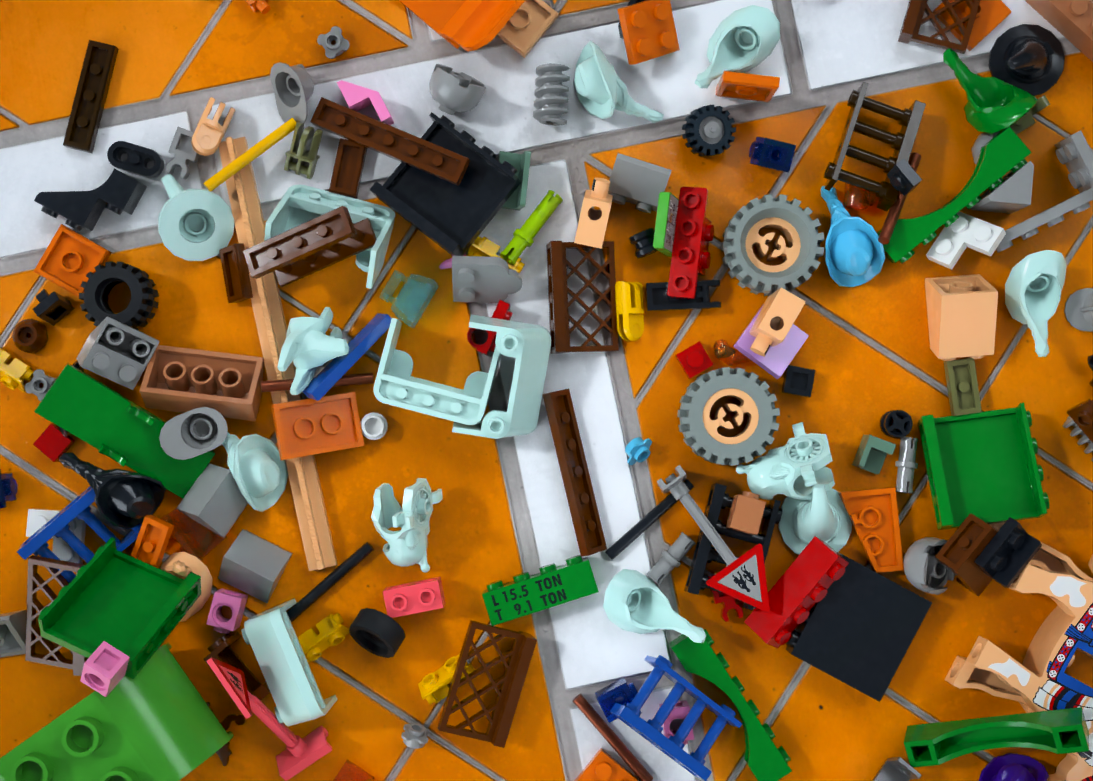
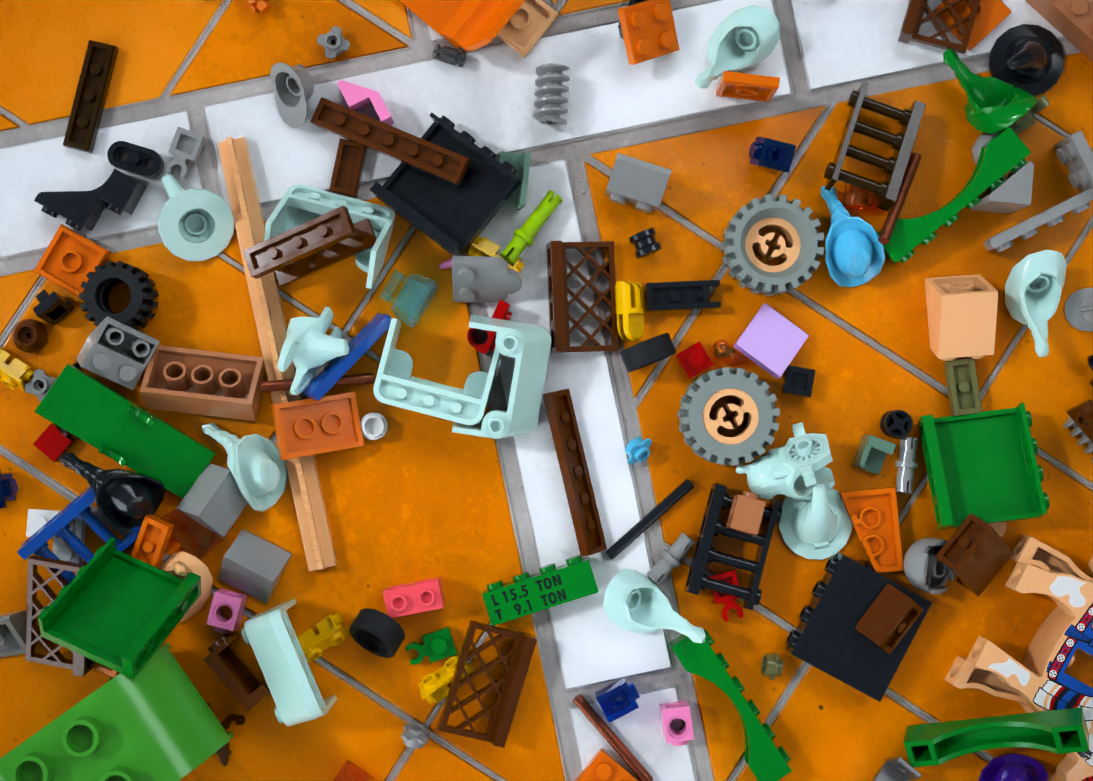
(104, 669): bright pink brick -> none
(193, 433): light grey piece -> none
(209, 132): light nougat arm -> none
(236, 273): reddish brown tile -> none
(250, 155): yellow bar -> none
(299, 751): coral piece -> none
(305, 149): olive arm -> none
(329, 581): black bar -> none
(411, 542): light aqua helmet -> none
(436, 645): none -> green plate
(449, 55): none -> dark grey piece
(455, 90): light grey cylinder -> none
(593, 222): light nougat torso -> none
(602, 90): light aqua hat -> none
(648, 352): none -> black tyre
(652, 728): blue fence -> none
(665, 223): bright green tile -> none
(690, 243): red bracket -> none
(708, 130): black wheel -> none
(743, 576): light grey piece -> none
(771, 665): none -> olive plate
(775, 320): light nougat torso -> none
(797, 592): red brick -> none
(889, 618): none -> reddish brown panel
(903, 177): black plate -> none
(964, 233): white plate -> none
(1008, 553): black bracket -> none

